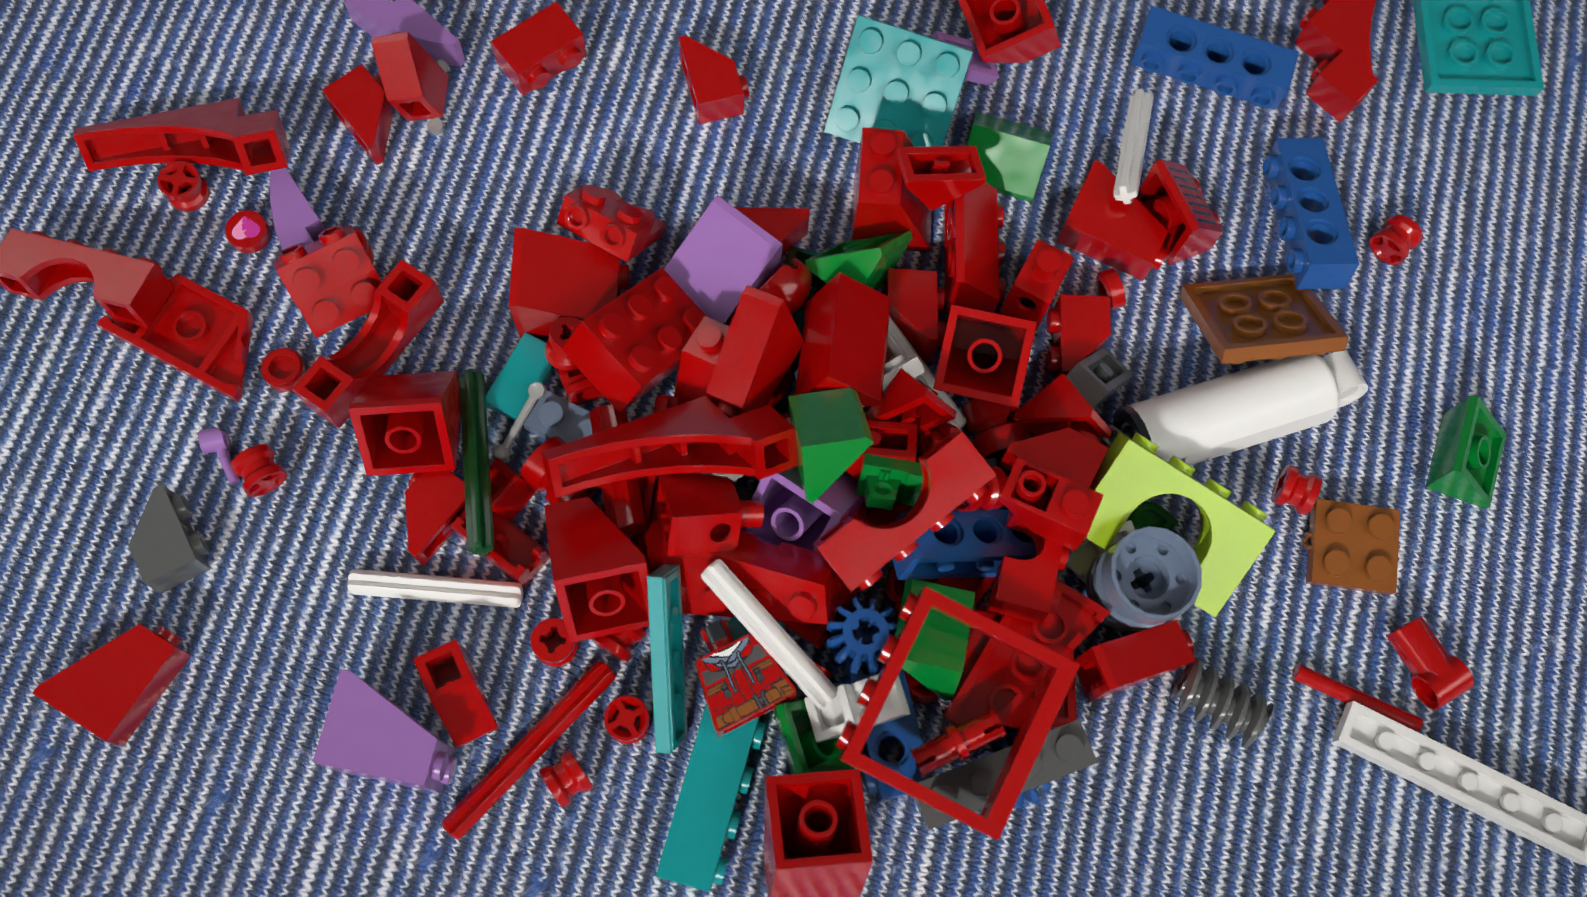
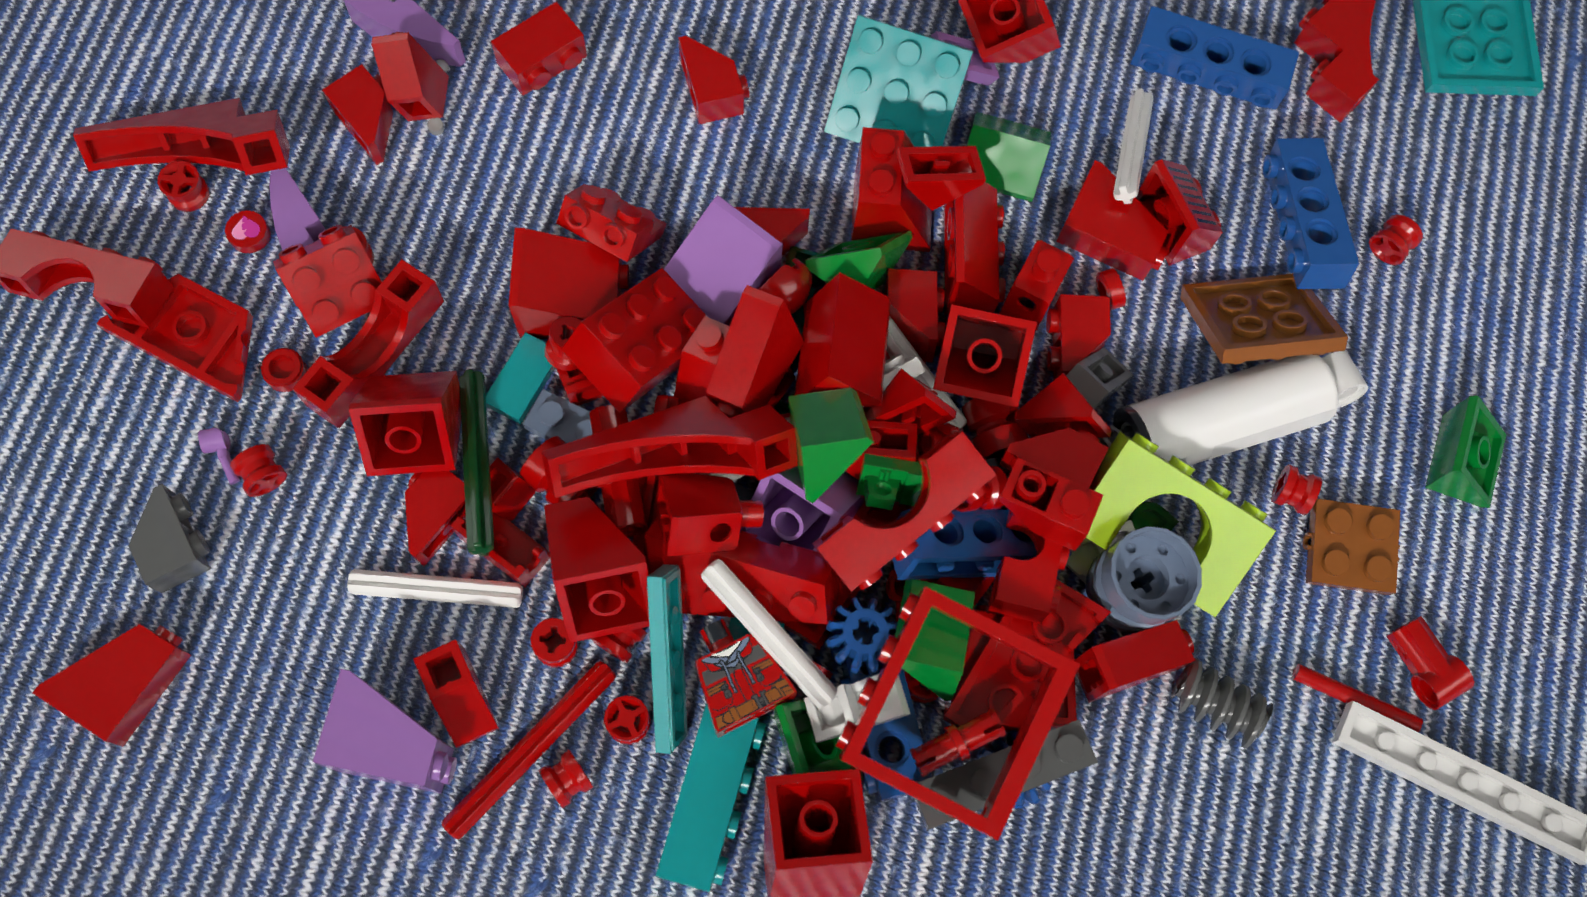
(536, 391): light grey hinge -> none

